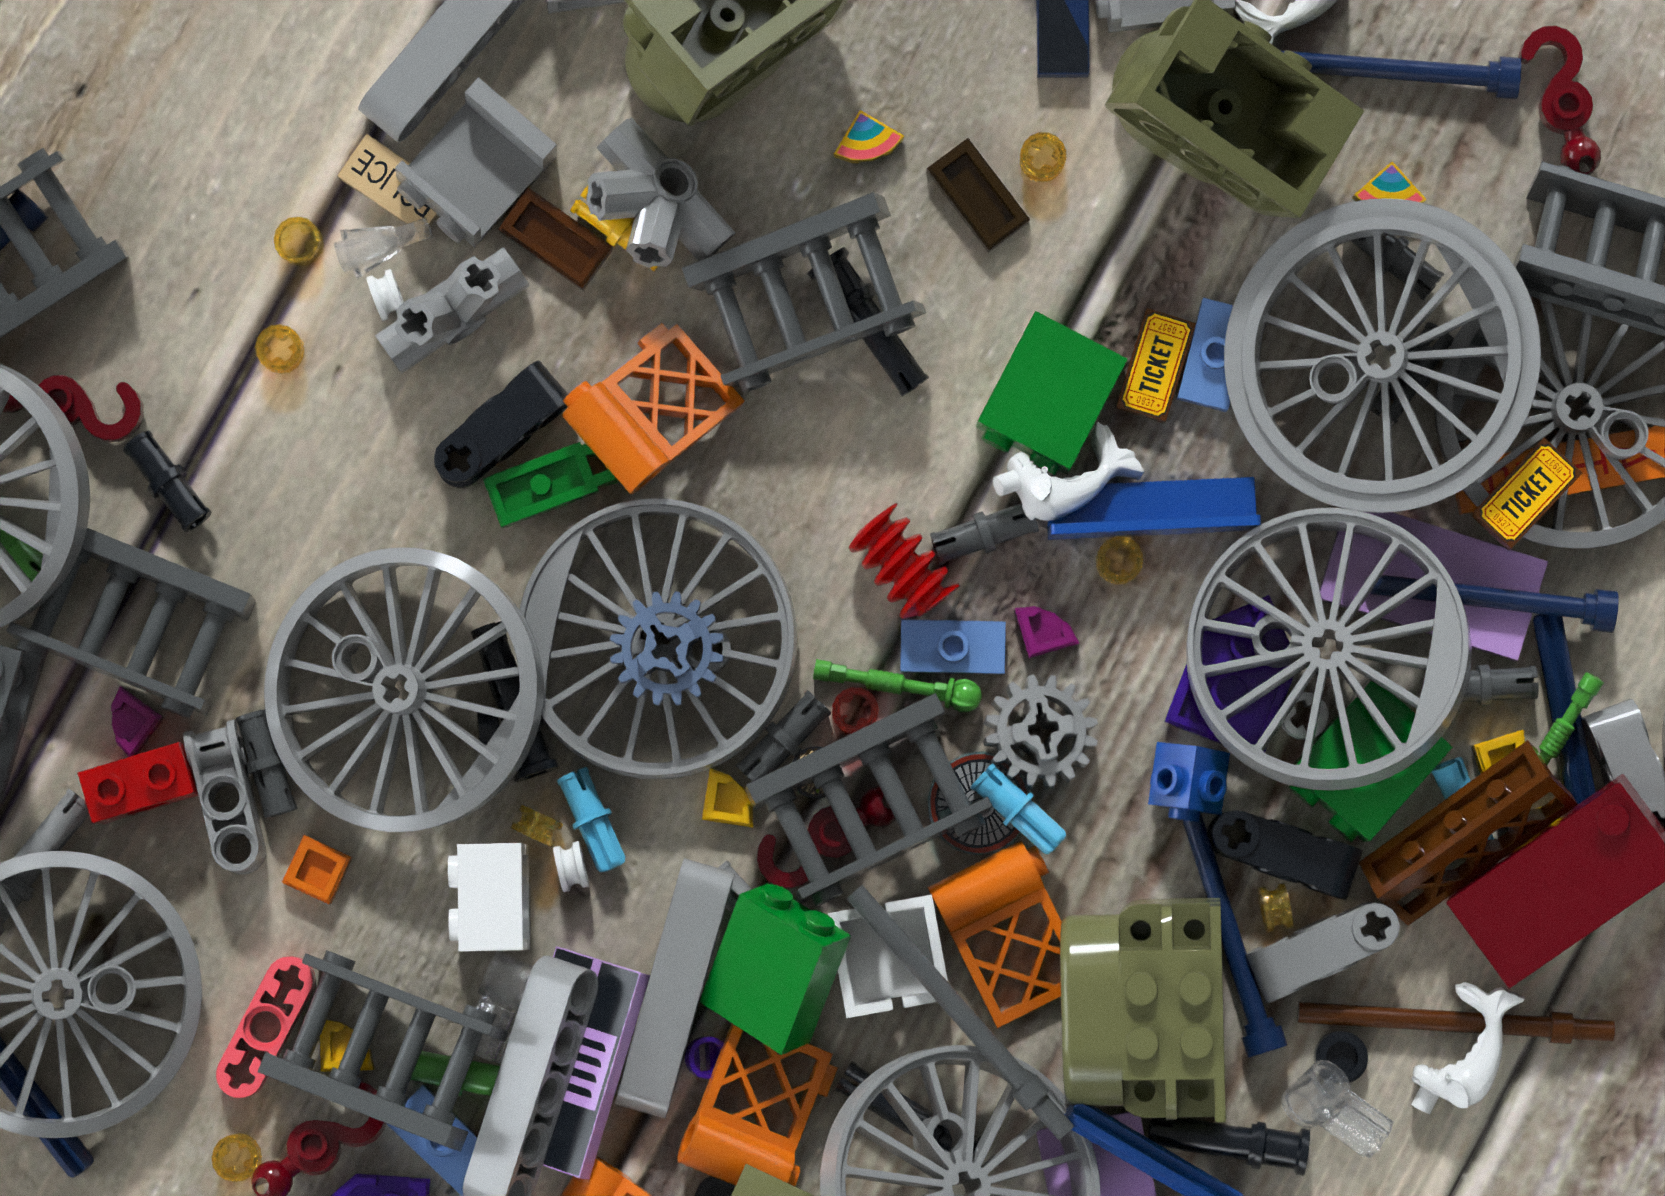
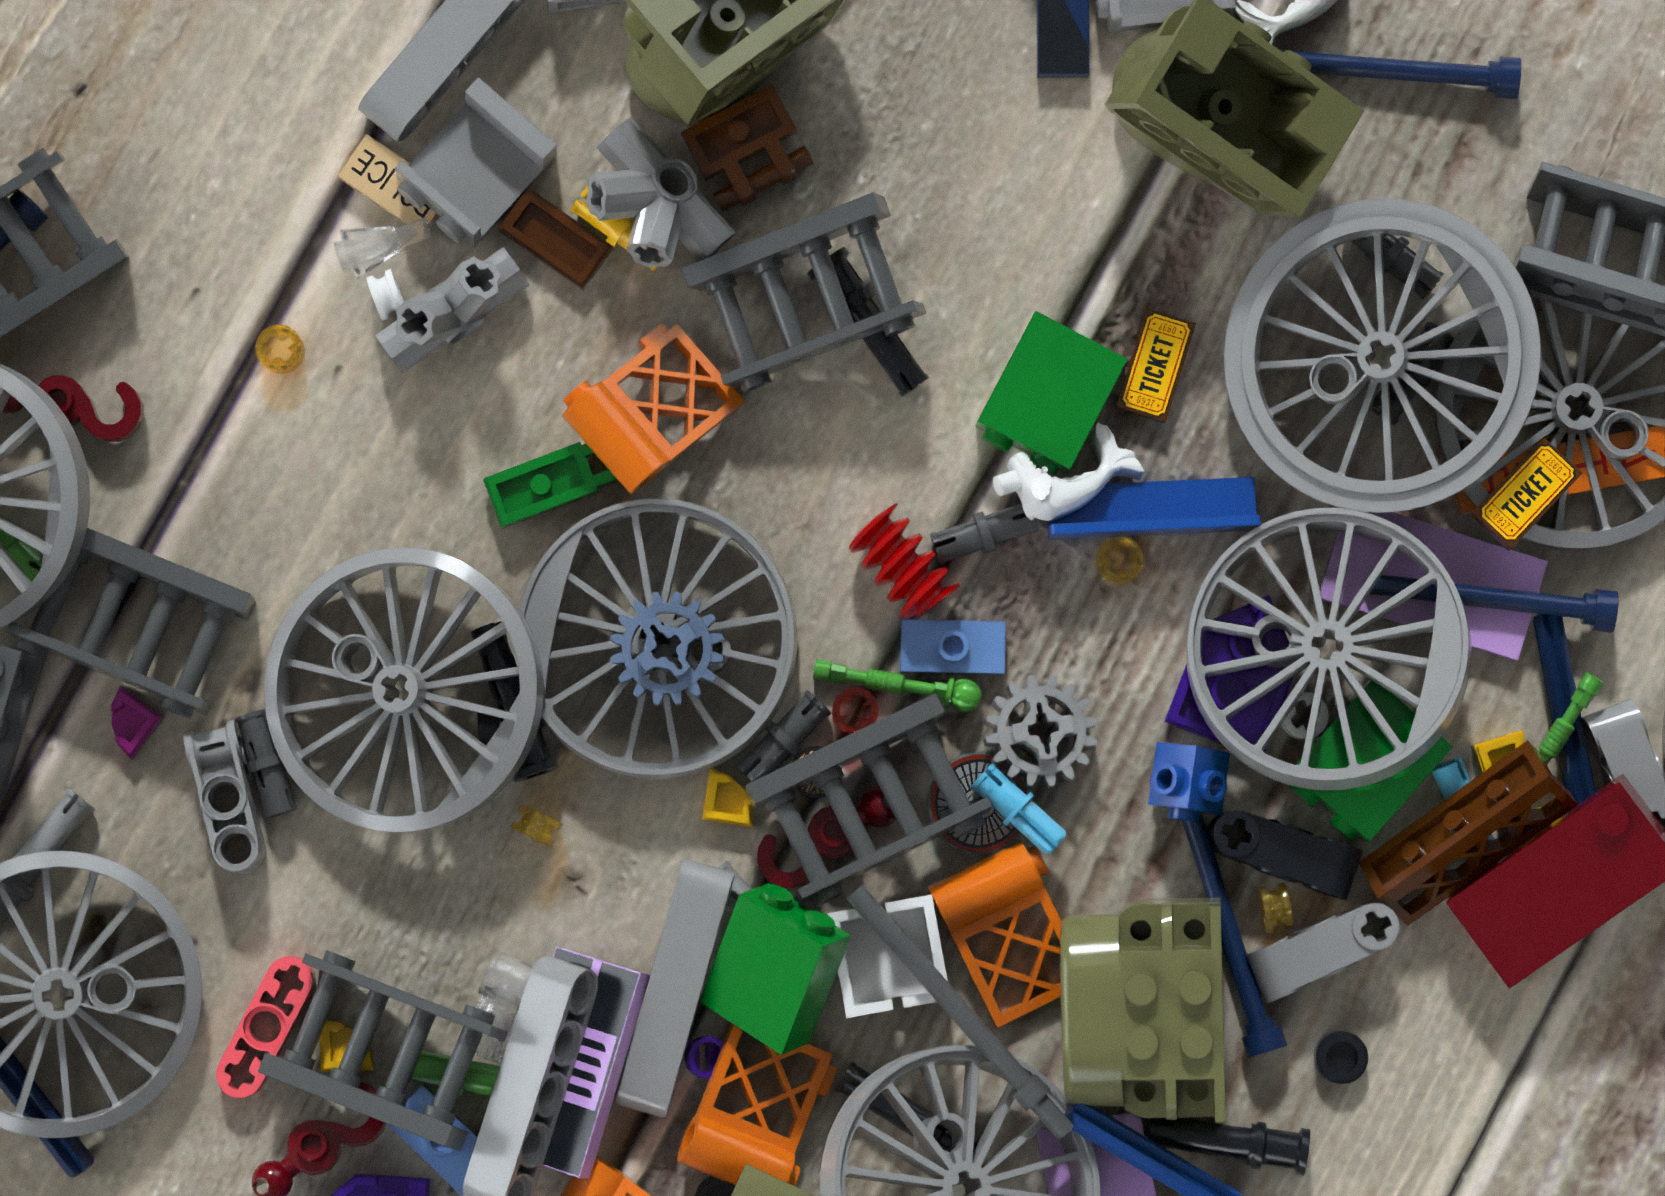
(138, 783): red brick -> none
(167, 481): black pin -> none
(222, 1149): clear yellow bush -> none
(284, 235): clear yellow bush -> none
(317, 869): orange tile -> none
(491, 897): white piece -> none
(502, 425): black piece -> none
(571, 866): white bush -> none
(592, 819): medium azure axle -> none
(737, 135): none -> reddish brown plate
(867, 140): tile -> none
(978, 195): dark brown tile -> none
(1038, 142): clear yellow bush -> none
(1043, 631): magenta tile -> none
(1204, 370): medium blue plate -> none
(1326, 1099): clear piece -> none
(1389, 184): tile -> none
(1469, 1078): white animal -> none
(1500, 684): dark grey pin -> none
(1558, 1027): reddish brown bar -> none
(1565, 103): dark red piece -> none

